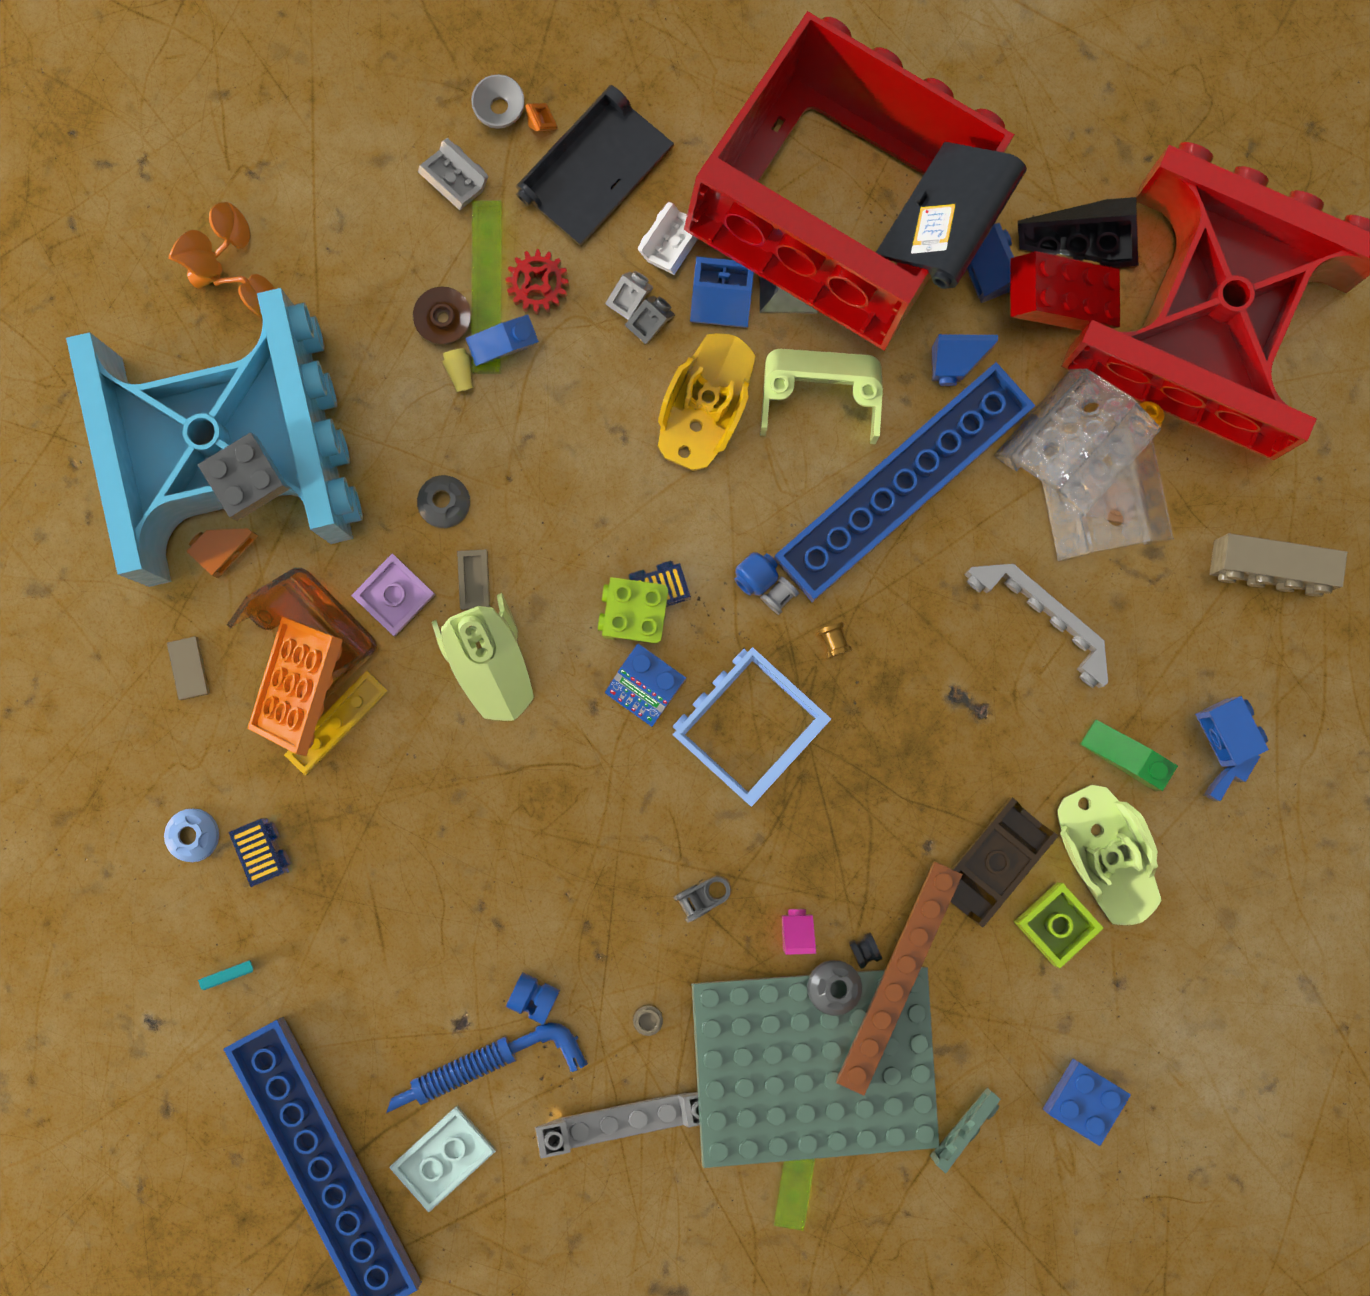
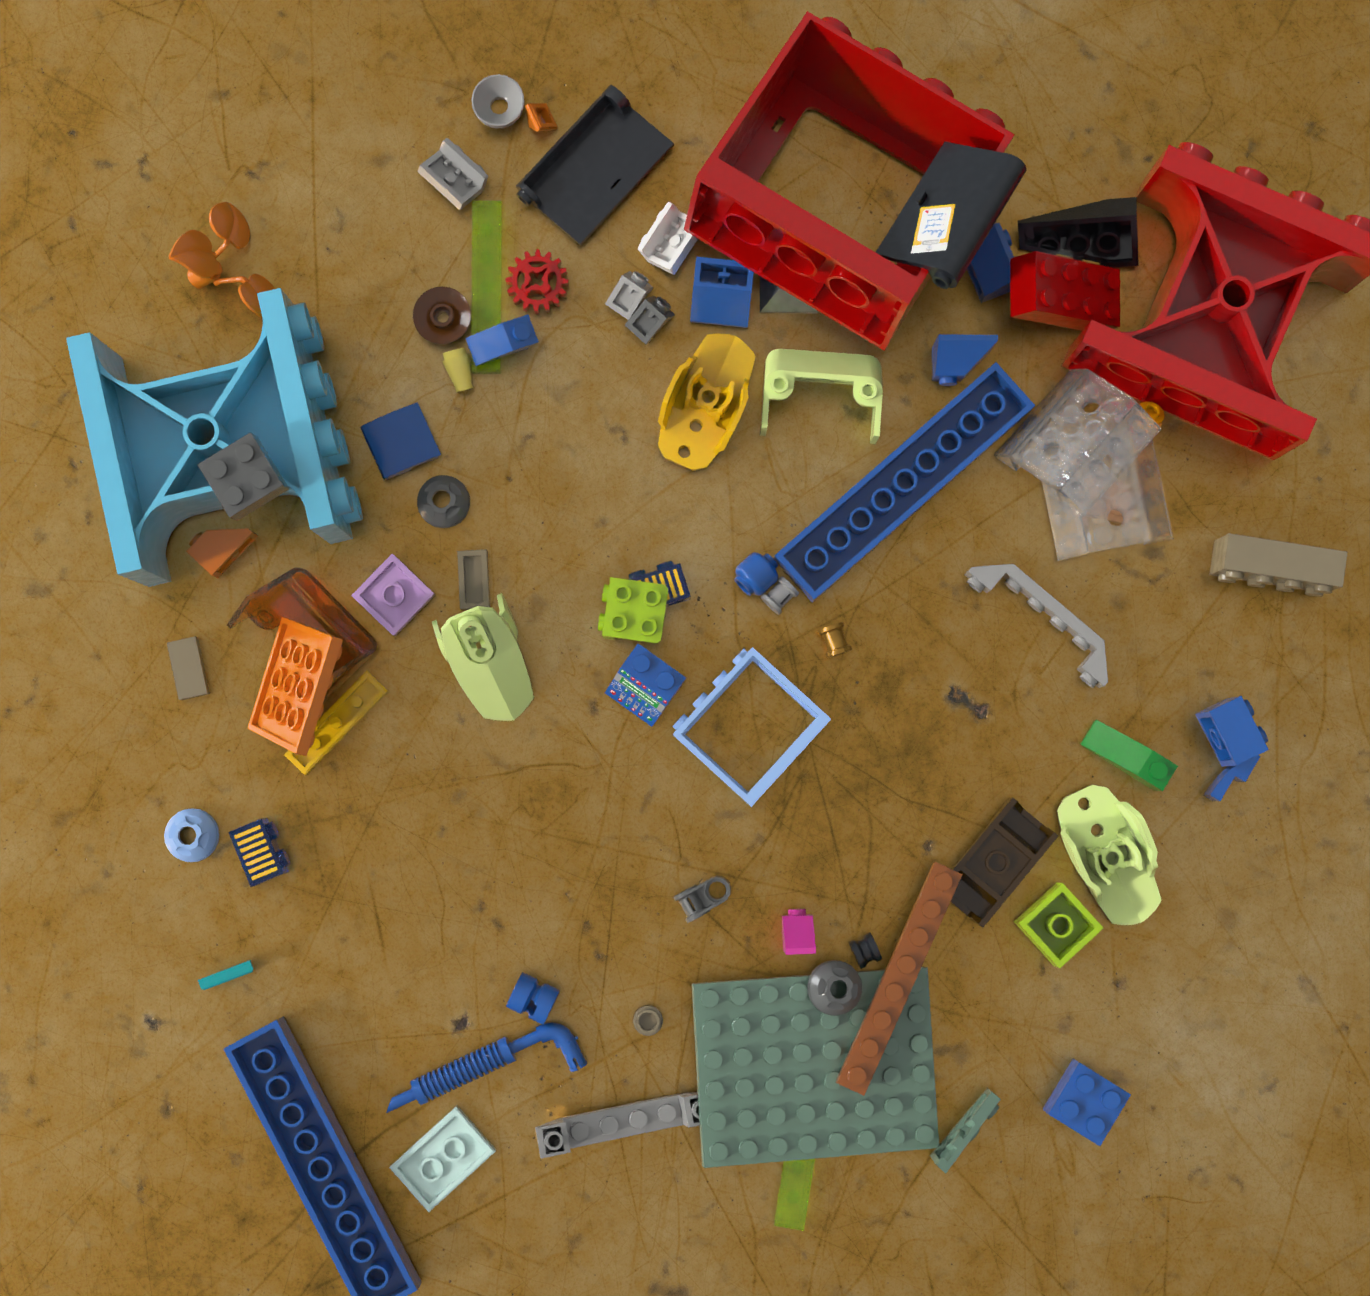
(400, 441): none -> blue slope

